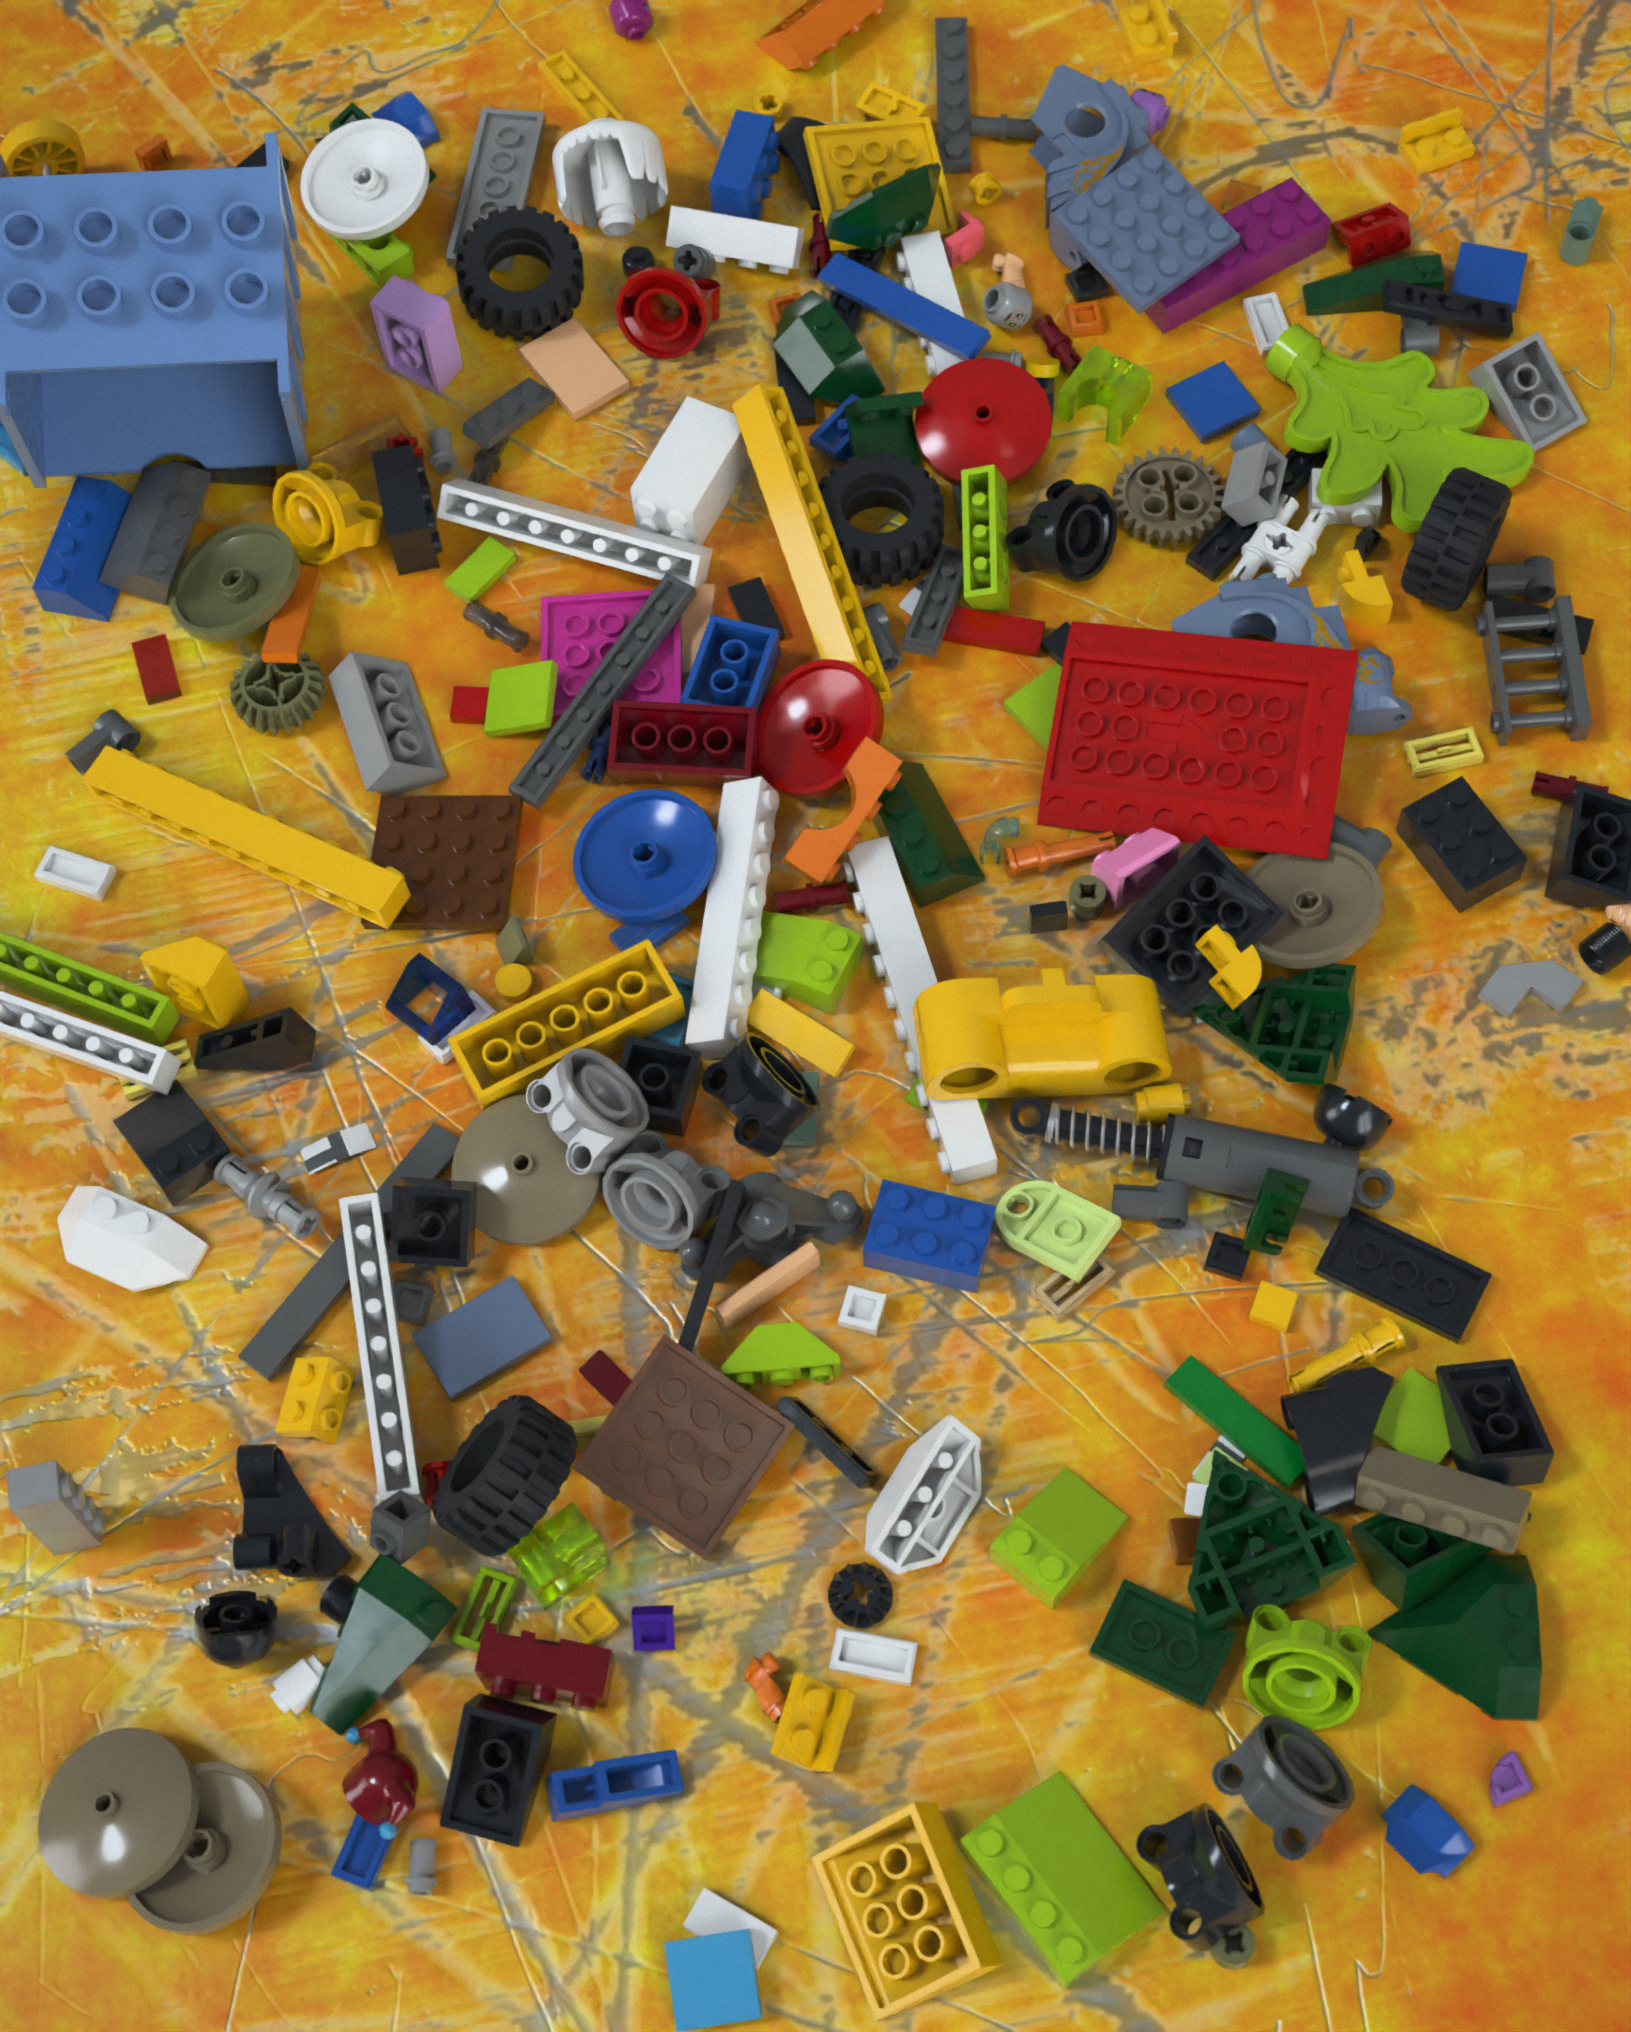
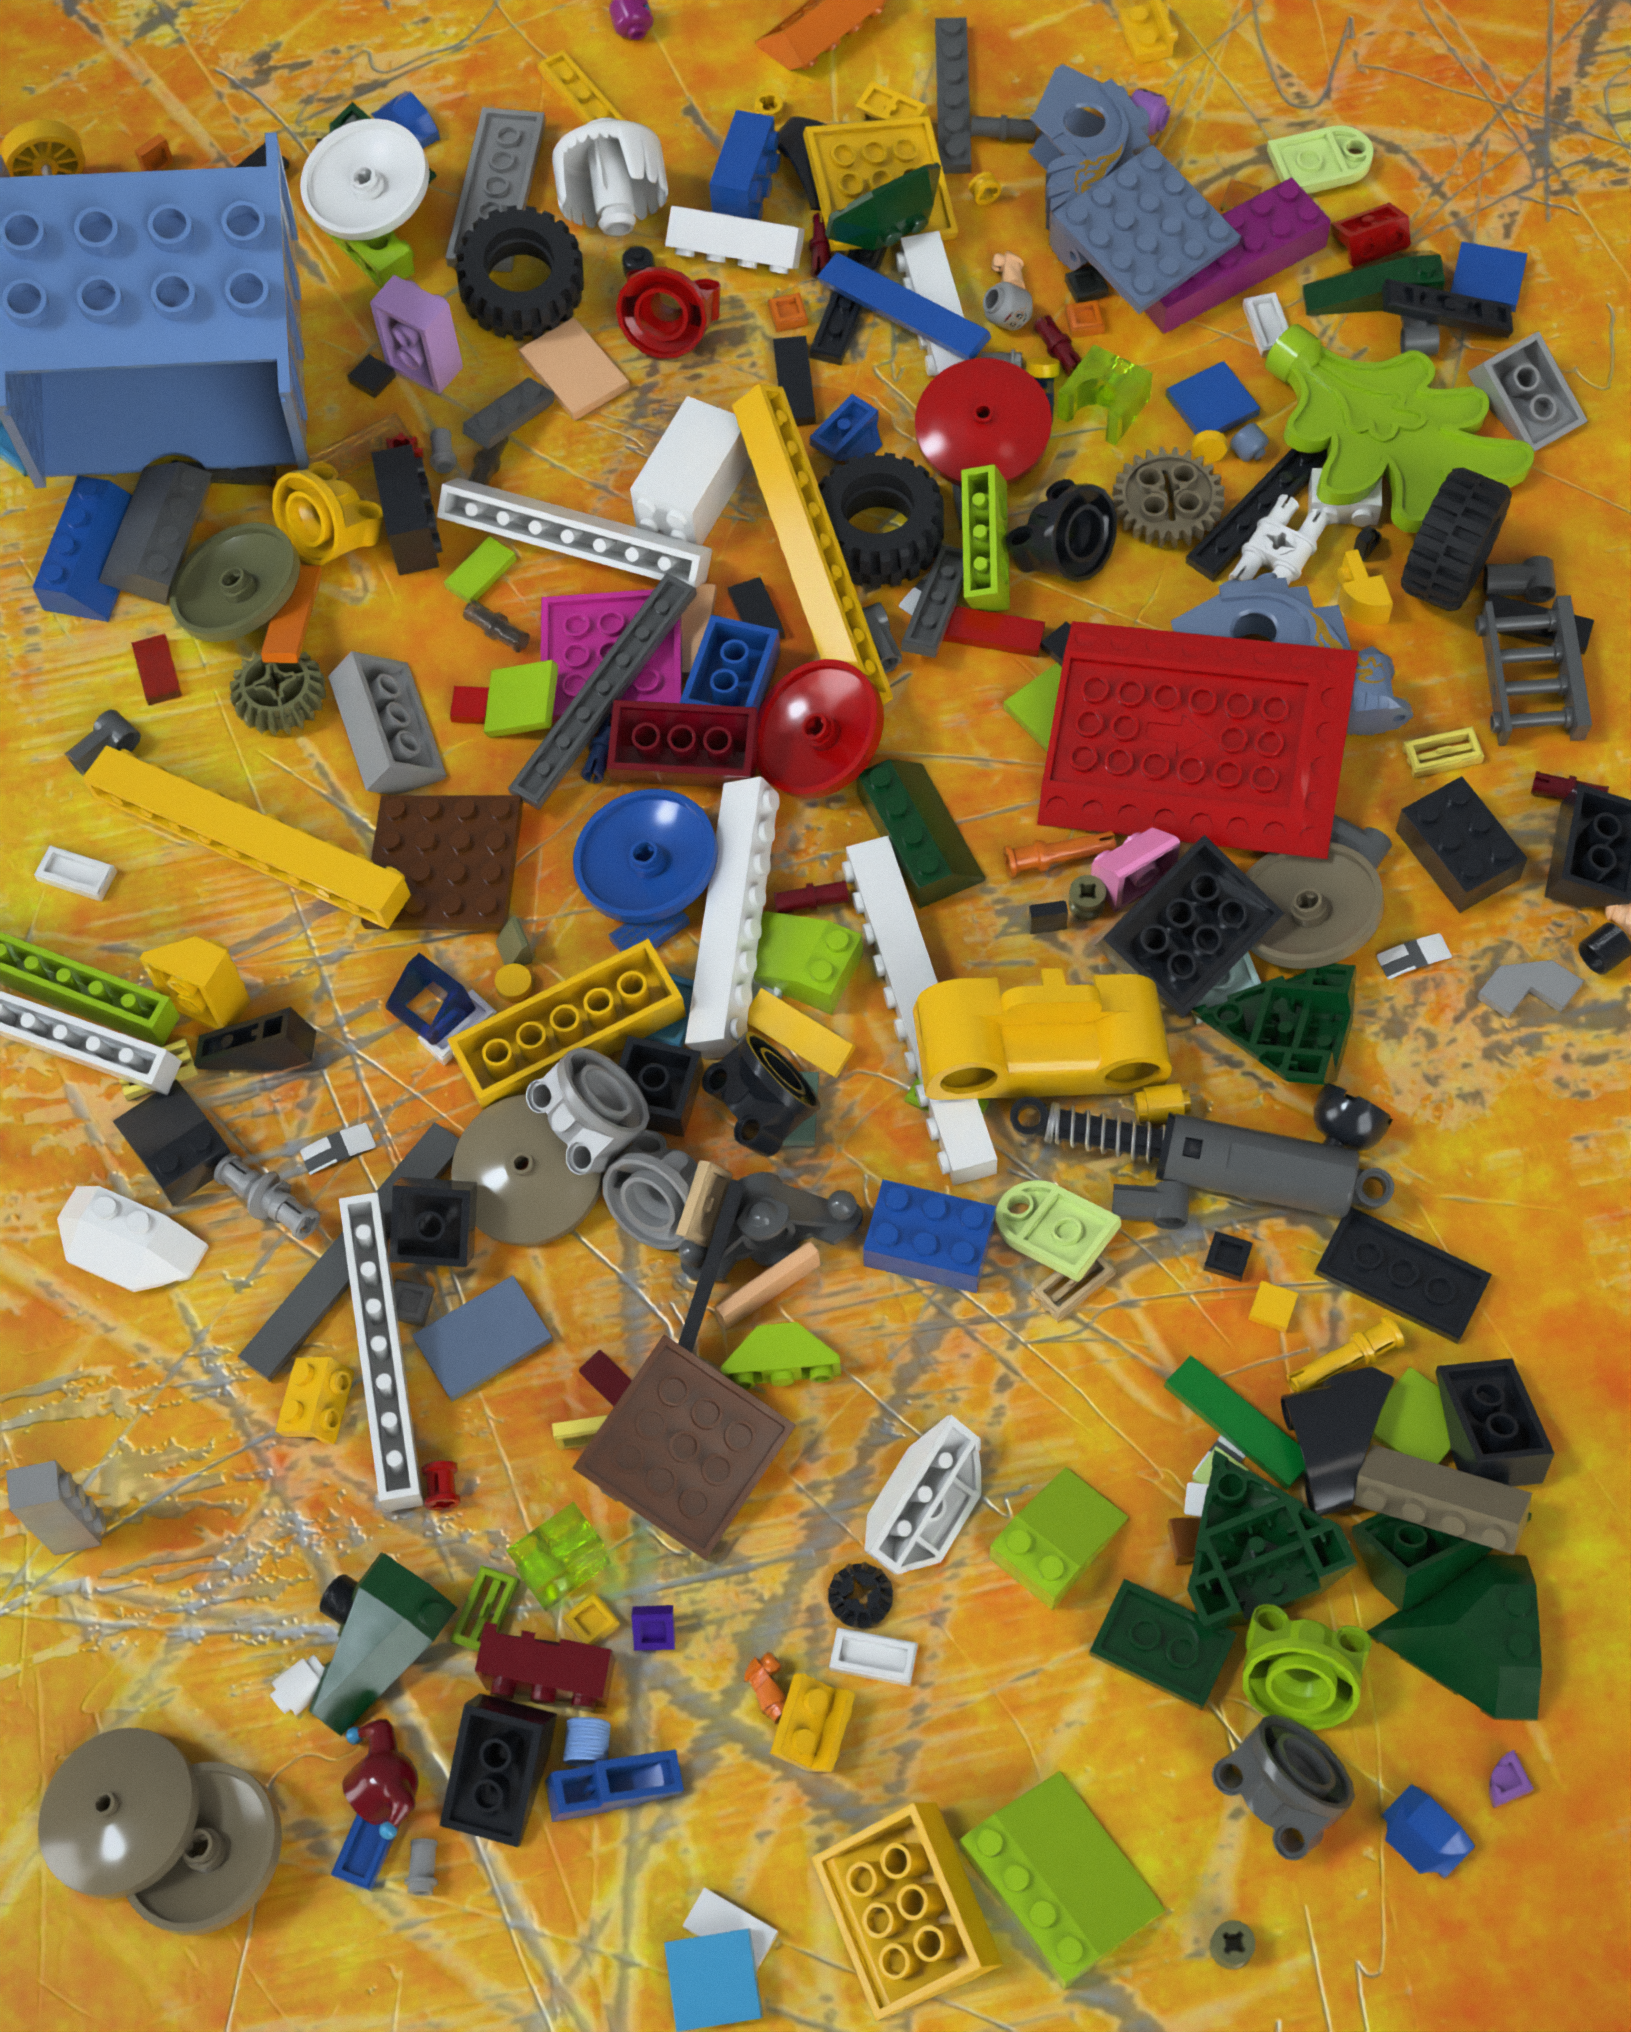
(236, 1628): black cylinder -> none
(280, 1520): black panel -> none
(371, 375): none -> black tile
(400, 1527): dark grey brick -> none
(505, 1475): black tyre -> none
(586, 1741): none -> light blue piece
(694, 262): dark grey piece -> none
(704, 1203): none -> tan tile
(824, 352): dark green wedge -> none
(827, 1442): black tile -> none
(862, 1310): white plate -> none
(868, 774): orange arch -> none
(884, 425): dark green bracket -> none
(966, 241): coral bracket -> none
(998, 830): clear light blue arm -> none
(1203, 1875): black piece -> none
(1210, 445): none -> yellow tile
(1237, 971): yellow brick -> none
(1254, 483): light grey brick -> none
(1274, 1211): dark green hinge -> none
(1321, 157): none -> yellowish green plate
(1413, 955): none -> white sticker
(1435, 142): yellow bracket -> none
(1580, 231): sand green piece -> none

